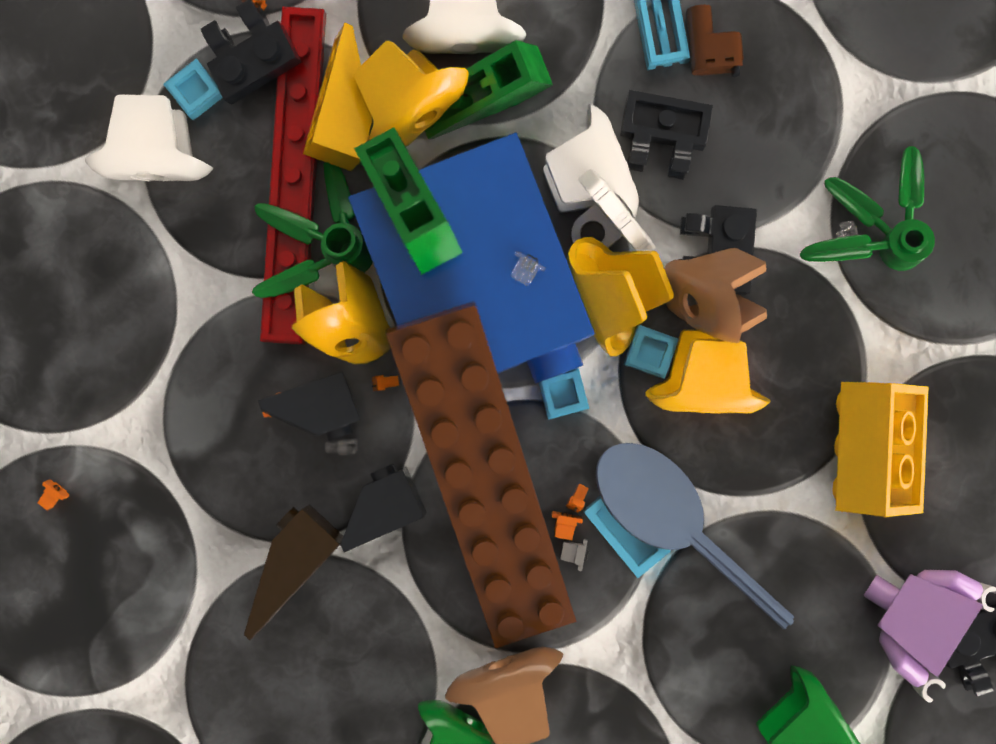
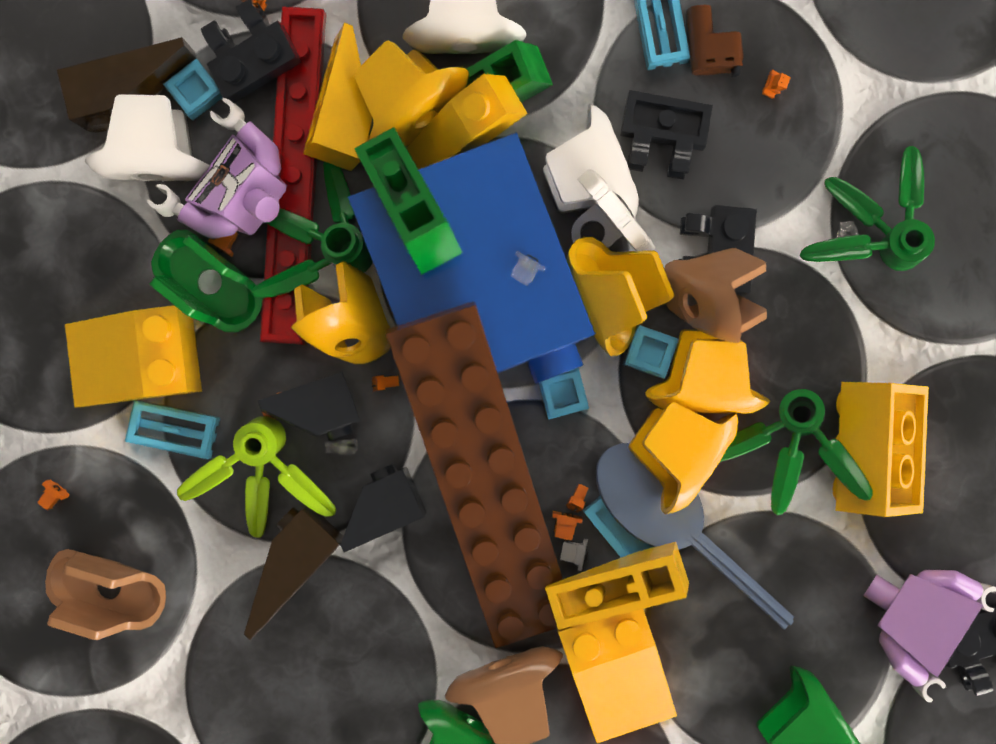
(82, 610): none -> medium nougat piece
(93, 85): none -> dark brown slope
(133, 356): none -> yellow slope
(177, 271): none -> green piece
(207, 436): none -> medium azure tile
(224, 244): none -> orange piece
(237, 188): none -> lavender torso
(249, 451): none -> lime plant
(468, 120): none -> yellow slope
(618, 674): none -> yellow slope
(620, 586): none -> yellow slope
(682, 451): none -> yellow piece
(775, 84): none -> orange piece
(790, 459): none -> green plant

